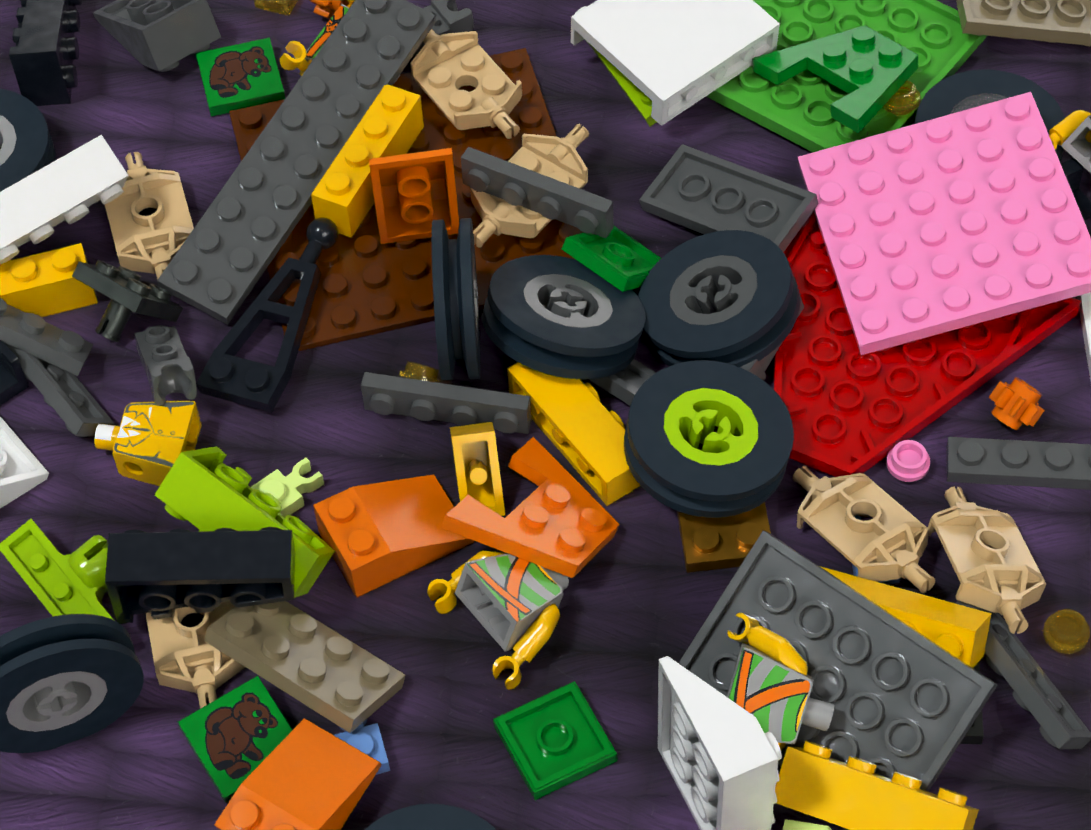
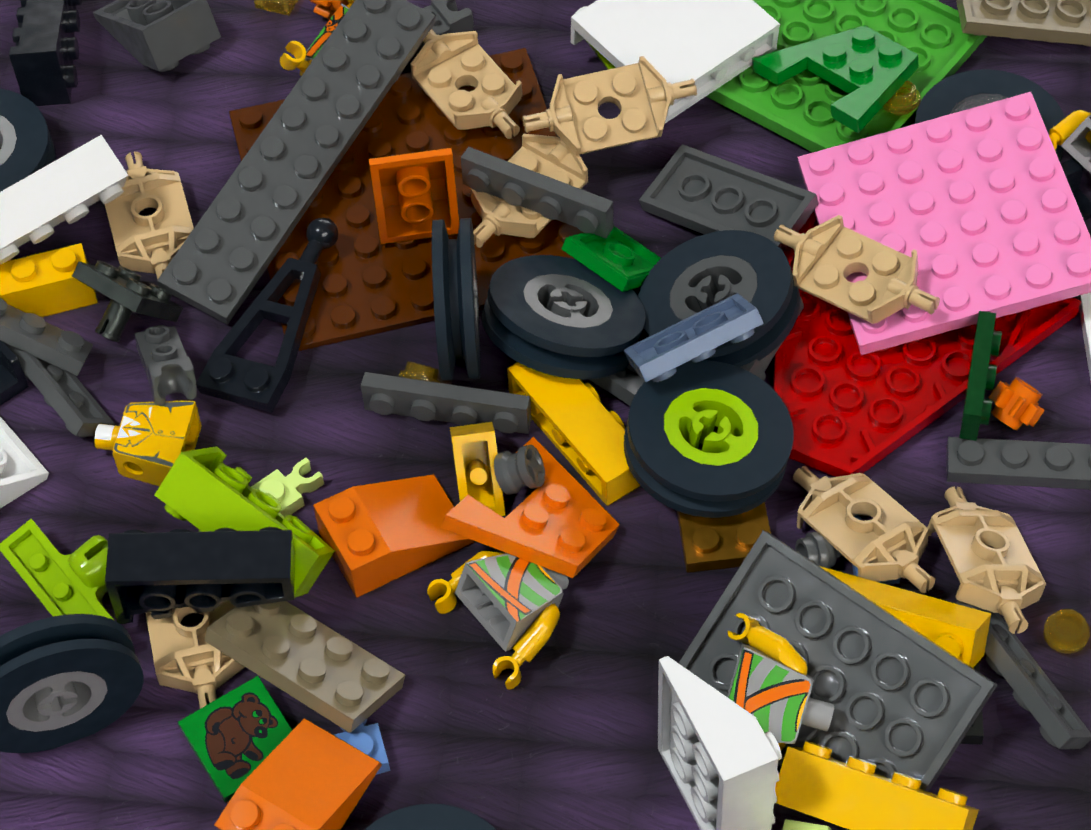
(240, 76): tile -> none
(384, 131): yellow brick -> none
(519, 469): none -> dark grey wheel
(555, 740): green tile -> none
(634, 88): none -> tan plate
(694, 338): none -> sand blue plate
(817, 550): none -> dark grey plate
(834, 252): none -> tan plate
(908, 461): bright pink plate -> none
(981, 376): none -> dark green plate

